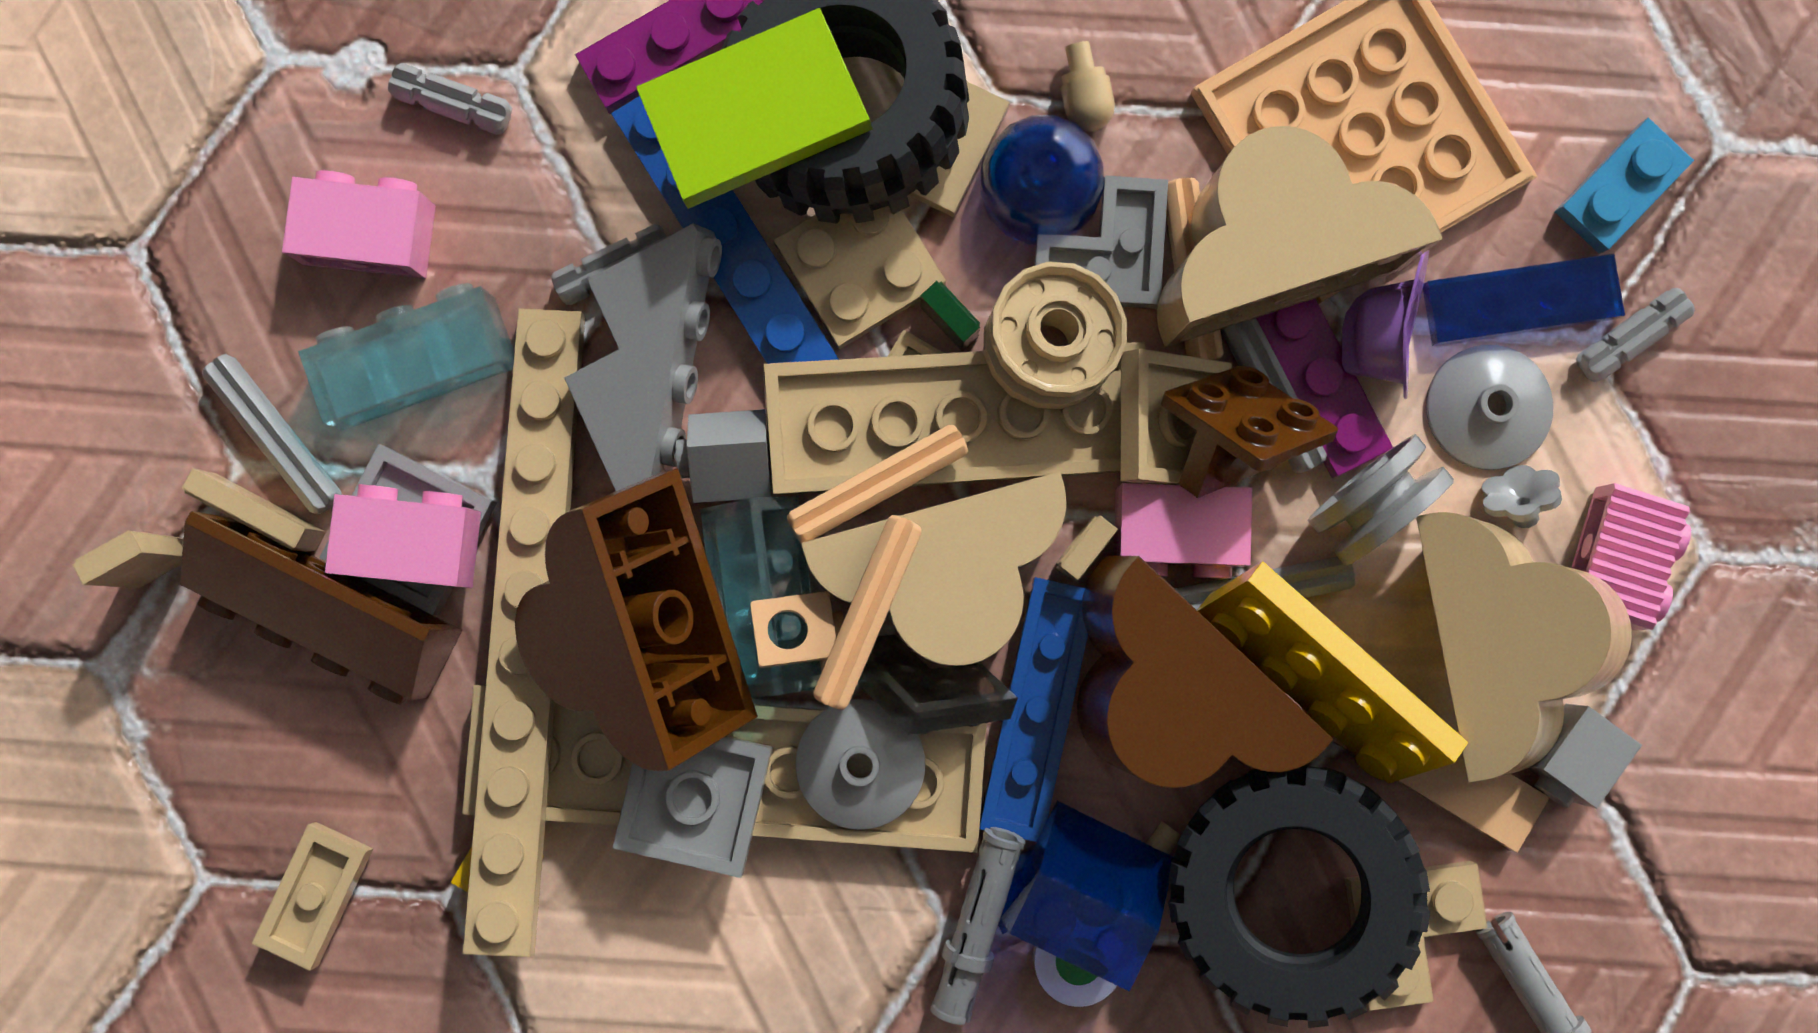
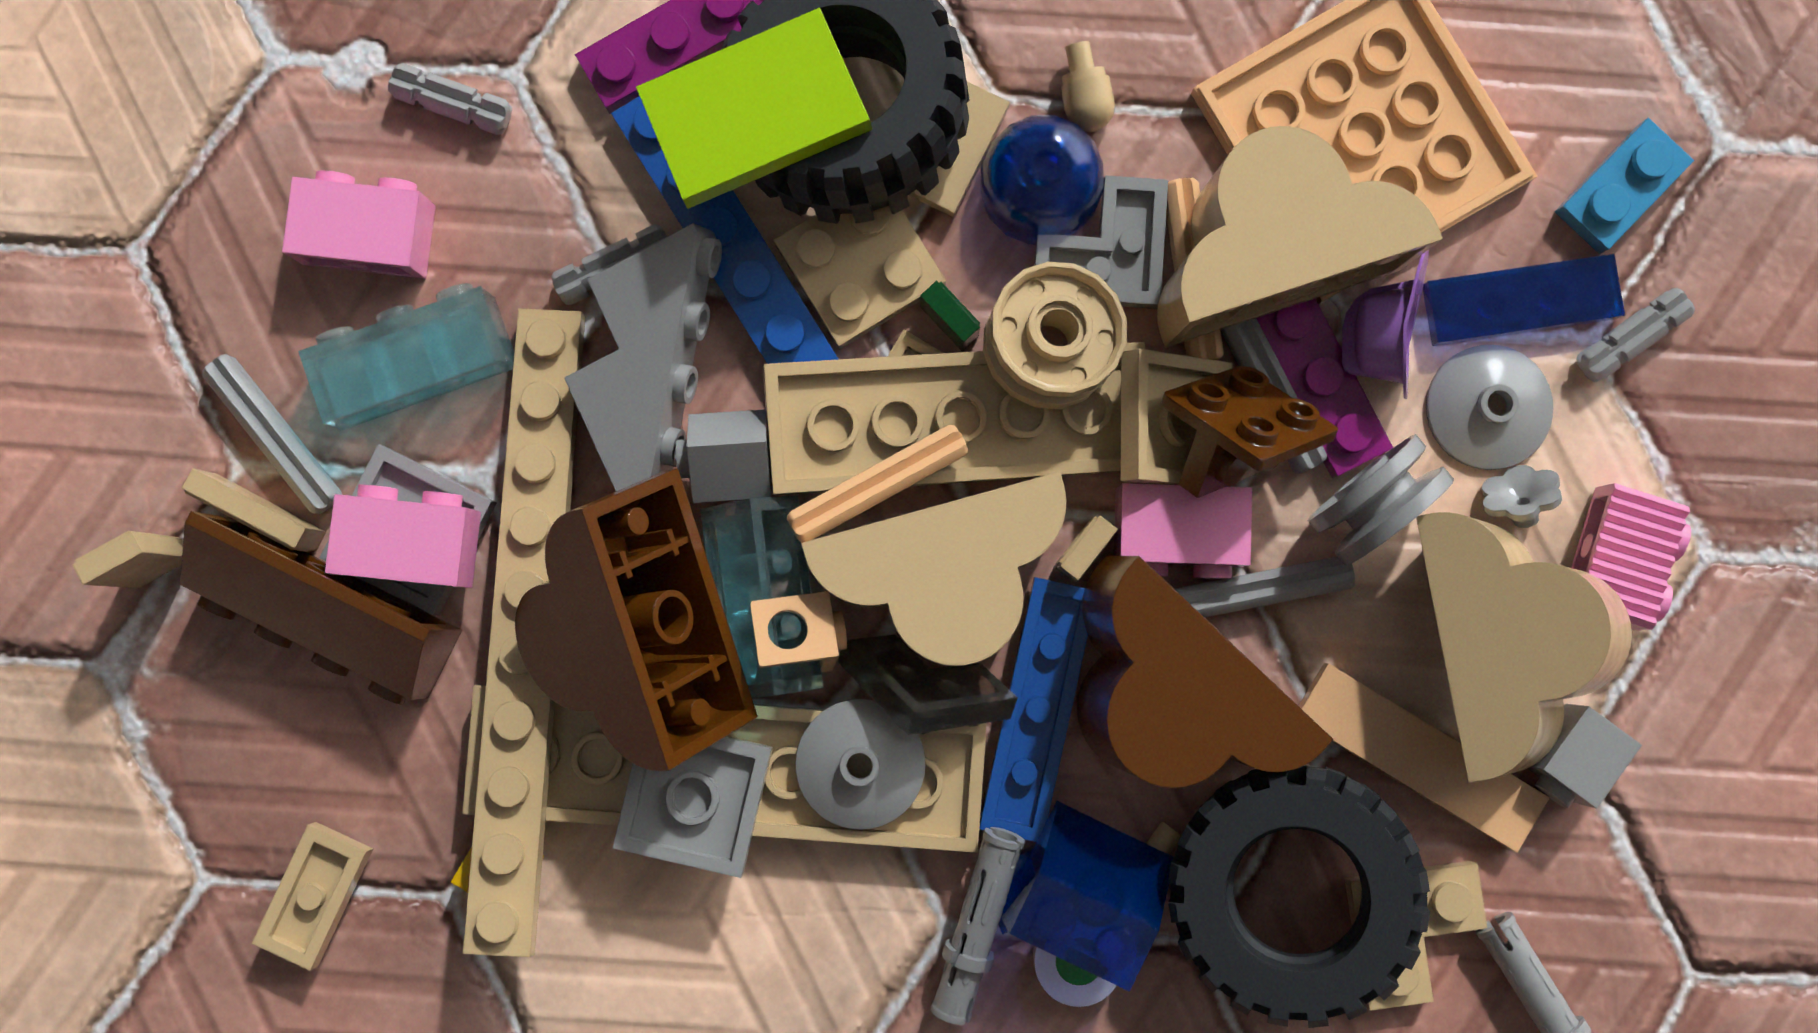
(867, 612): light nougat axle -> none
(1331, 677): yellow plate -> none

